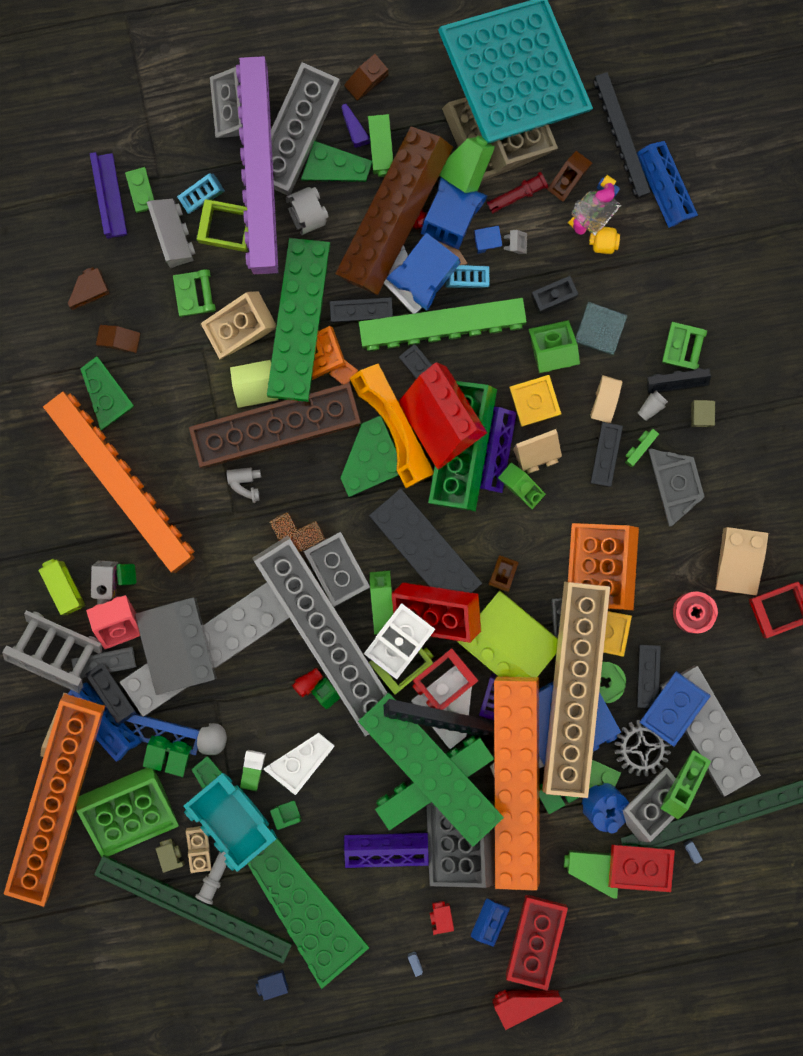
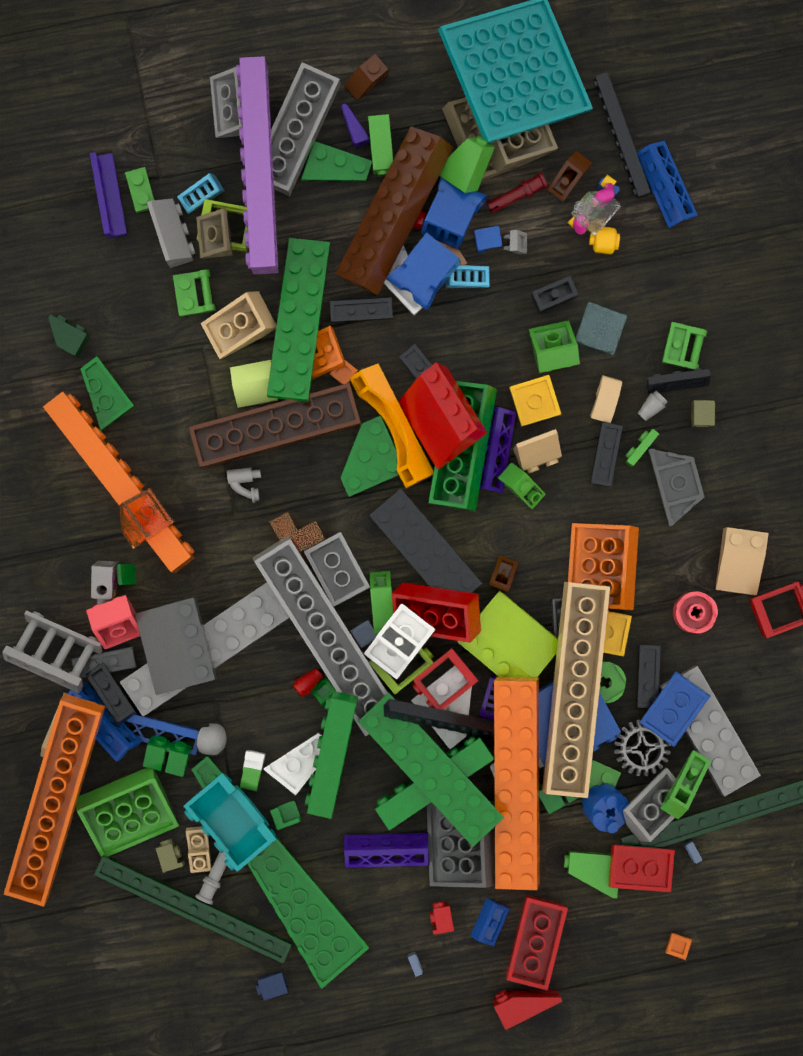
(61, 587): lime window -> none
(67, 337): none -> dark green slope
(88, 288): reddish brown slope -> none
(118, 338): reddish brown slope -> none
(143, 518): none -> clear orange slope
(214, 234): none -> dark tan slope
(306, 210): light grey brick -> none
(332, 754): none -> green brick
(364, 633): none -> sand blue tile
(442, 323): bright green brick -> none
(678, 946): none -> orange tile

